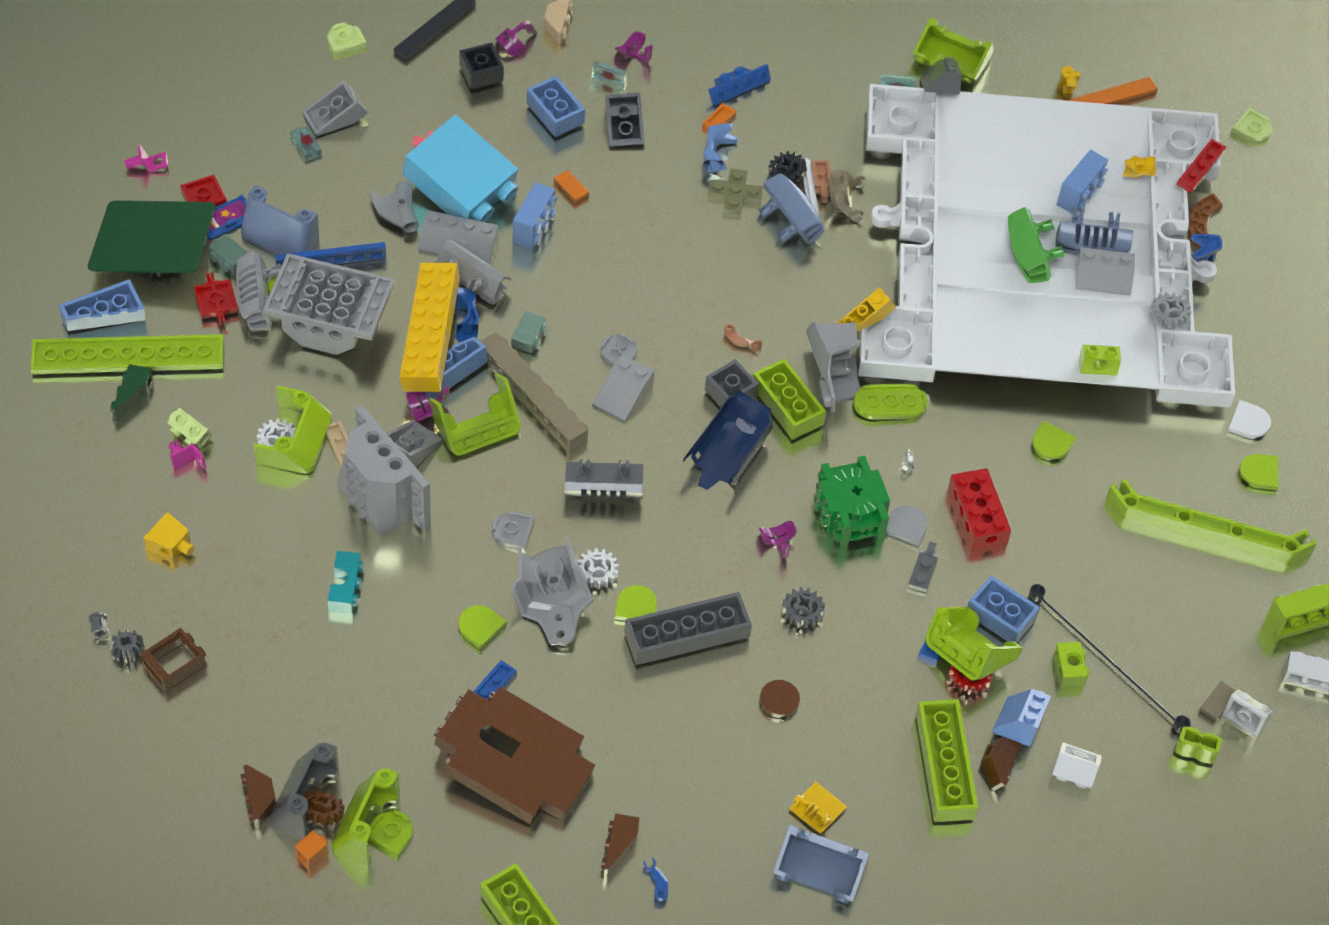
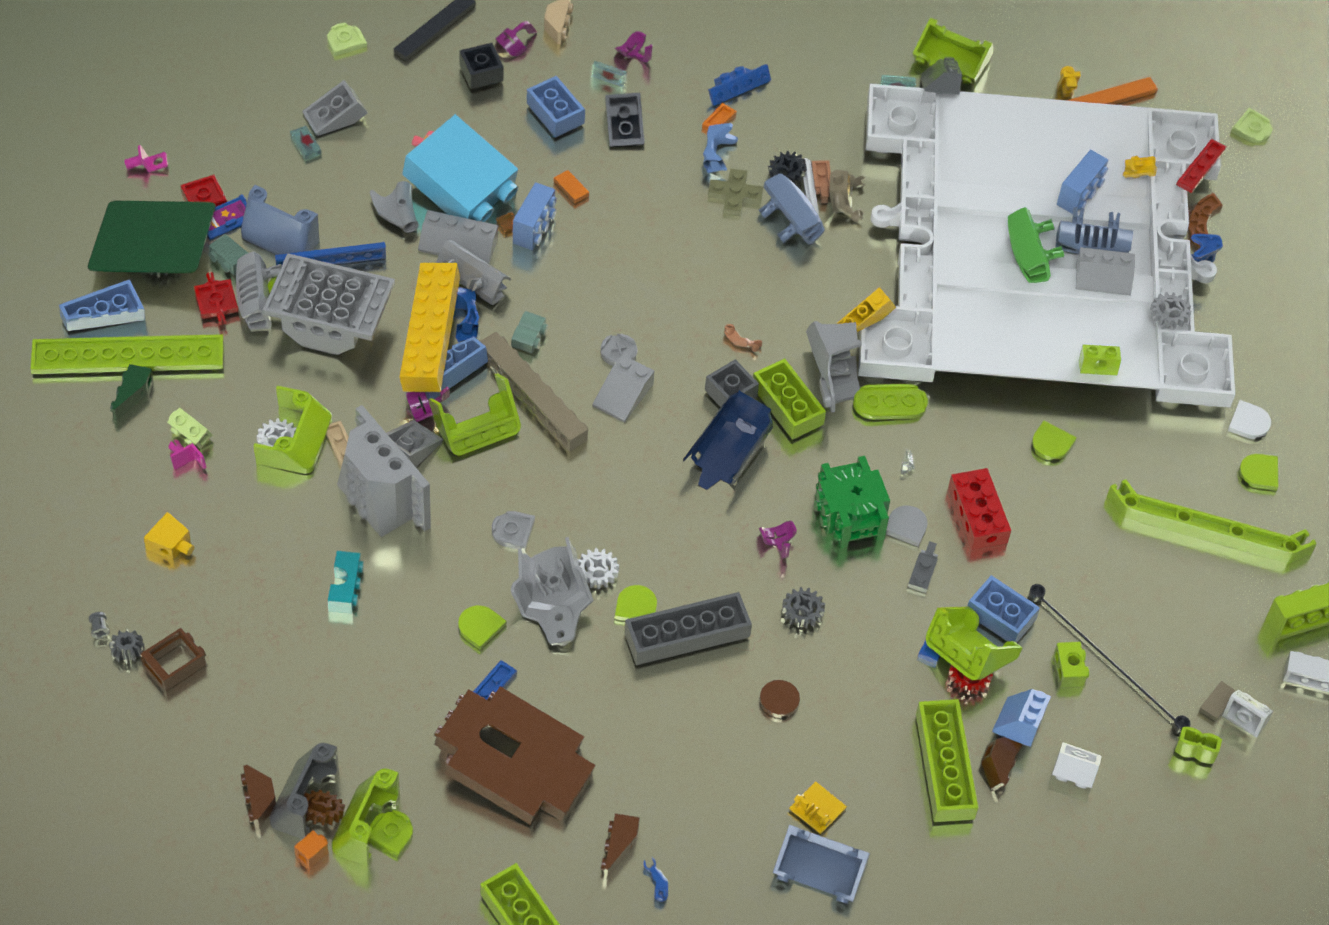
(506, 222): none -> clear orange tile
(604, 479): dark grey piece -> none

